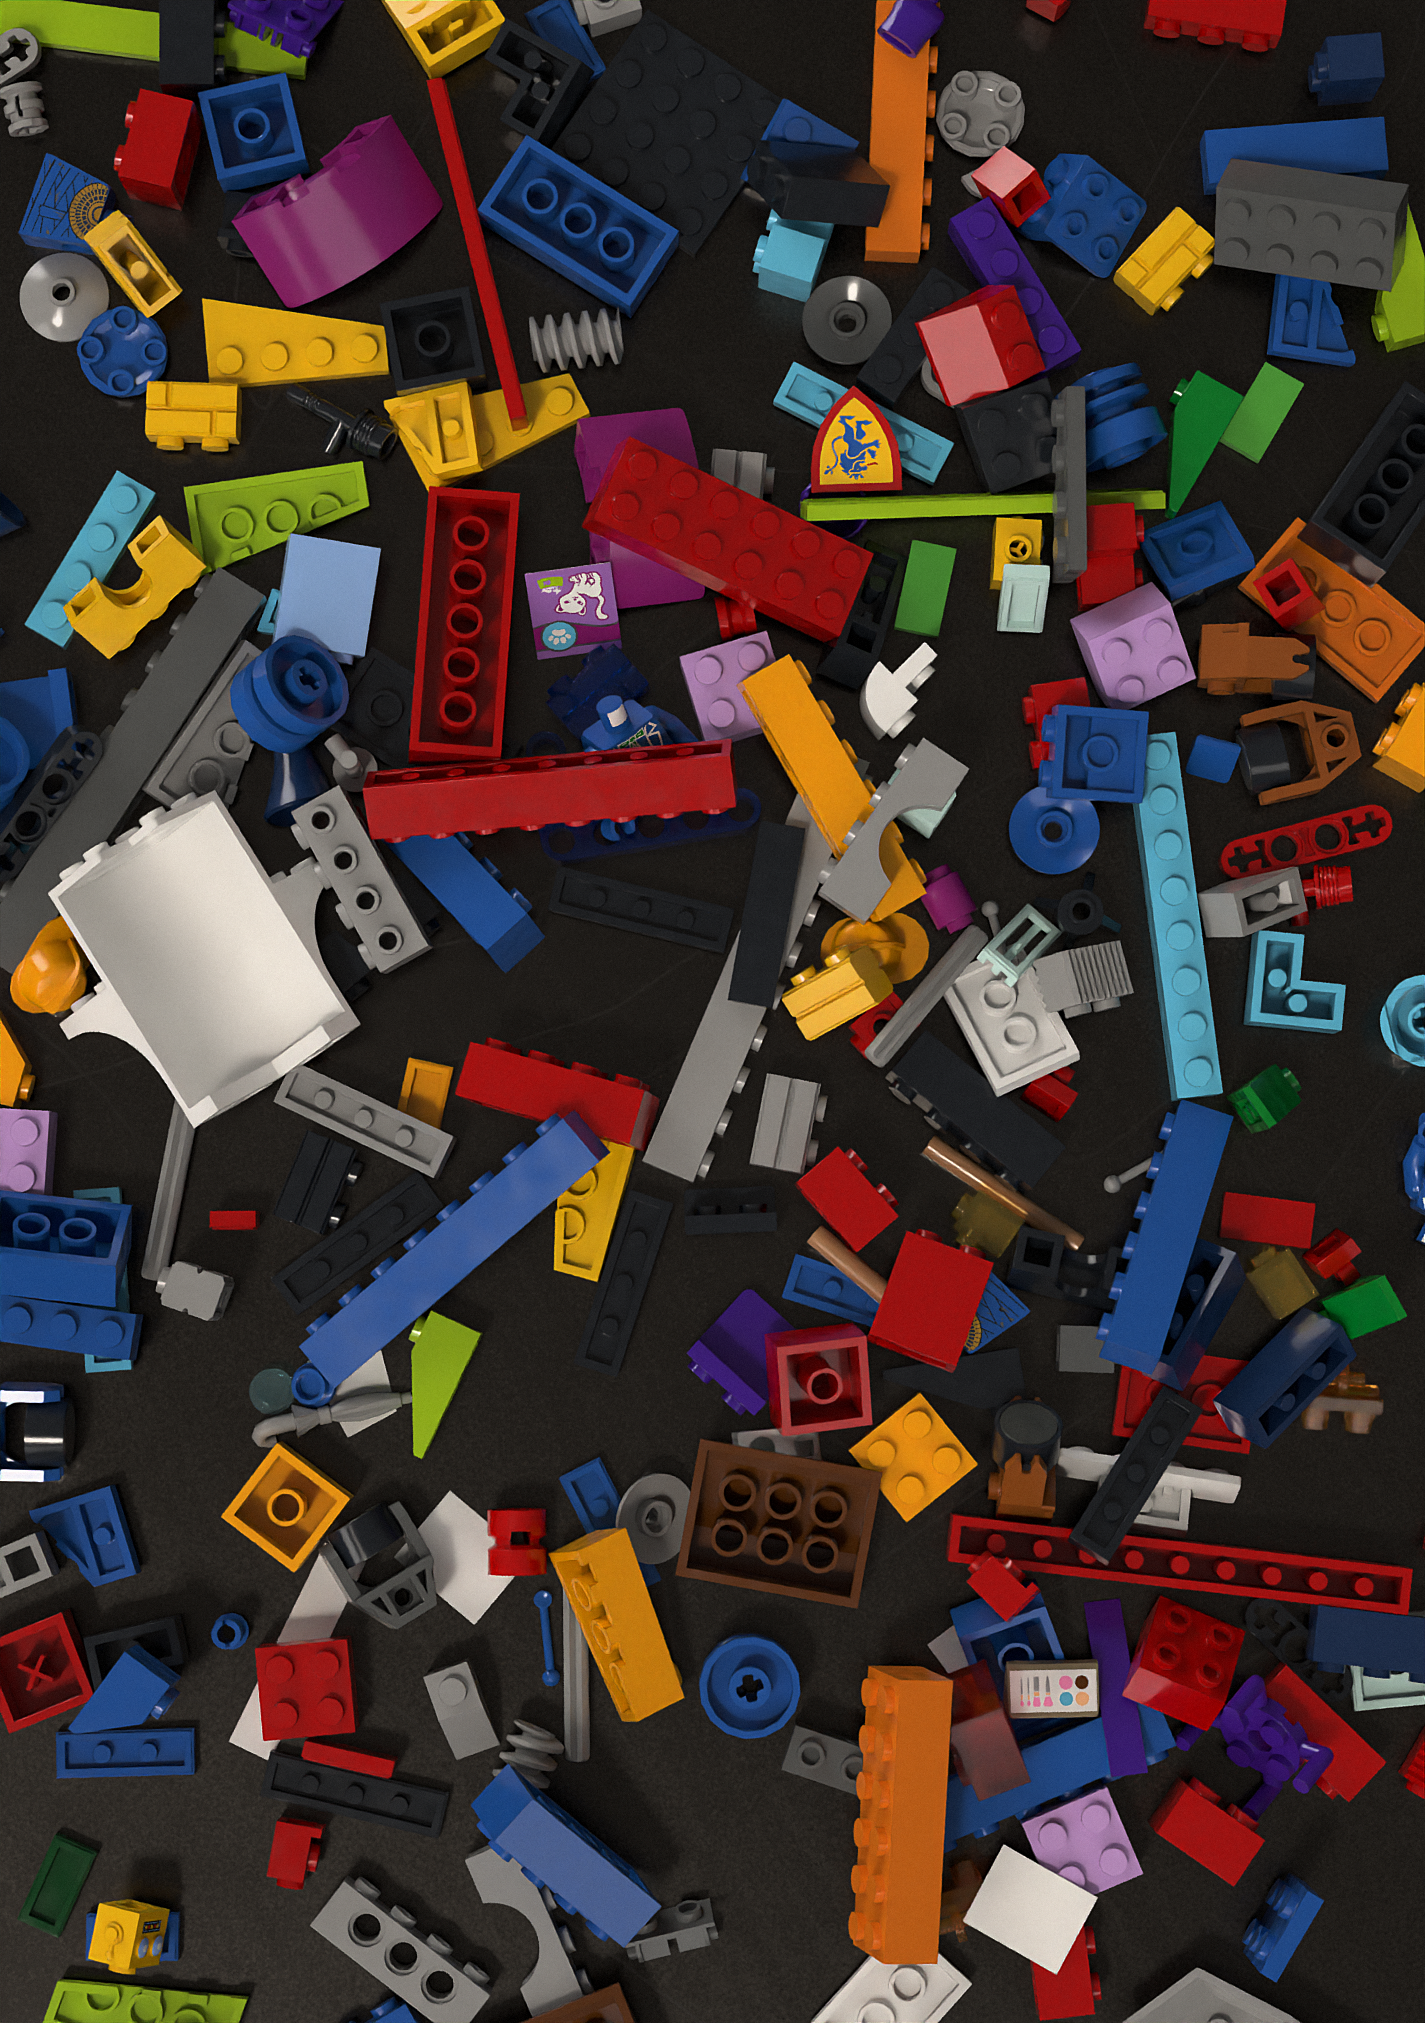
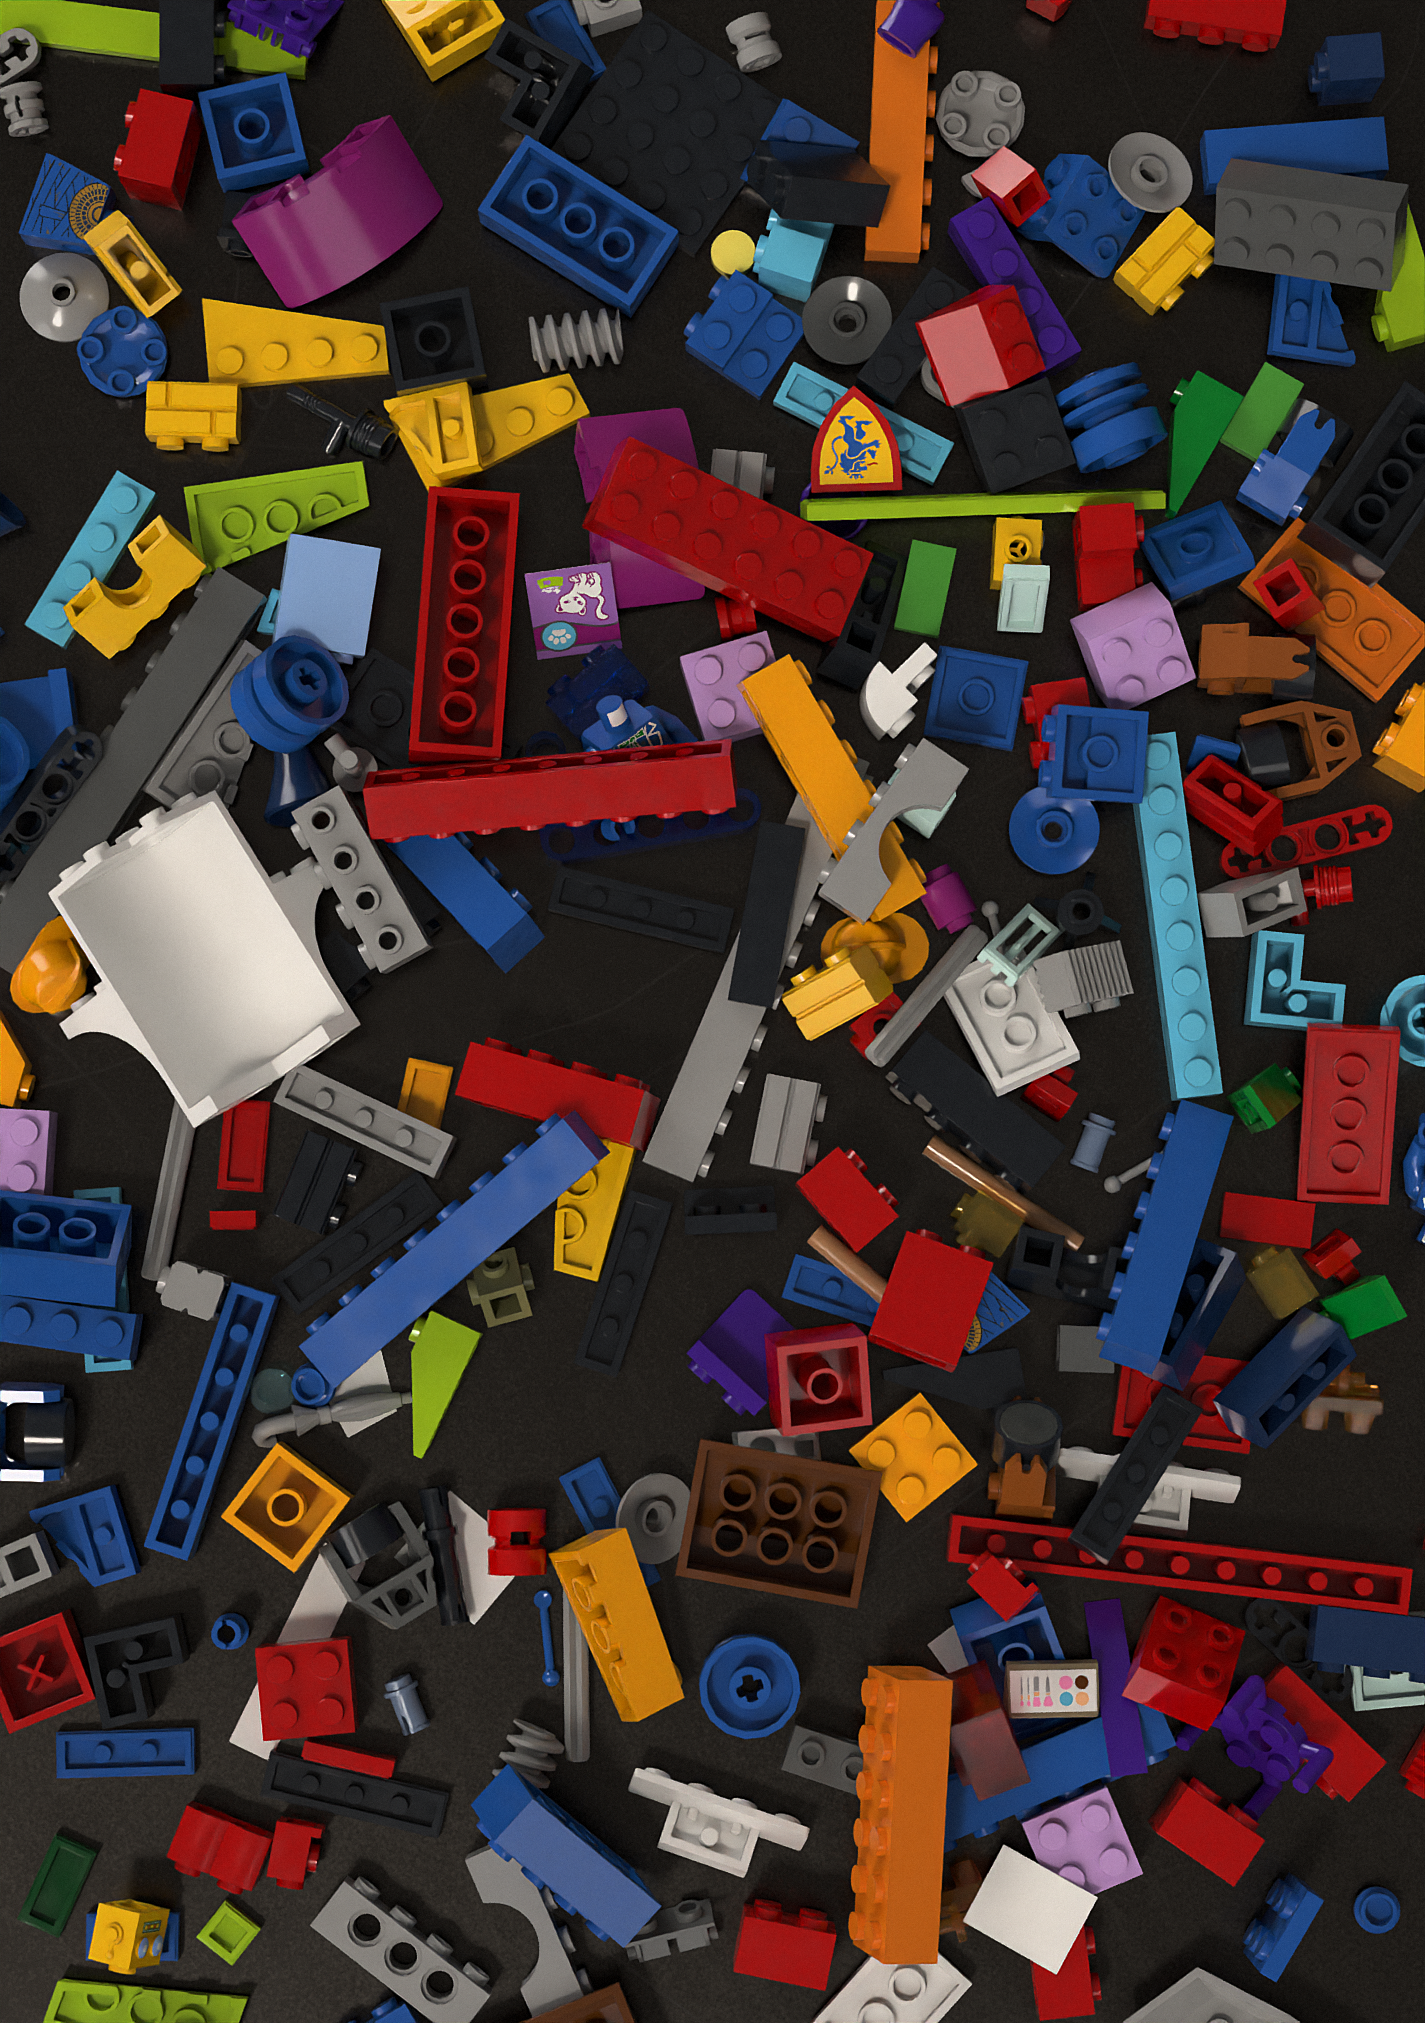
(129, 1694): blue slope -> none
(212, 1421): none -> blue brick
(220, 1847): none -> red brick
(229, 1932): none -> lime tile
(244, 1147): none -> red tile
(406, 1703): none -> sand blue pin
(442, 1544): none -> black pin
(461, 1708): light grey slope -> none
(478, 254): red tile -> none
(502, 1287): none -> olive brick
(711, 1826): none -> white bracket
(732, 252): none -> light yellow tile
(744, 333): none -> blue plate
(753, 42): none -> light grey wheel
(785, 1944): none -> red brick
(975, 698): none -> blue tile
(1070, 485): dark grey wing -> none
(1093, 1142): none -> sand blue pin
(1150, 172): none -> light grey dish
(1233, 805): none -> red brick
(1309, 440): none -> blue piece
(1348, 1113): none -> red tile
(1376, 1909): none -> blue plate

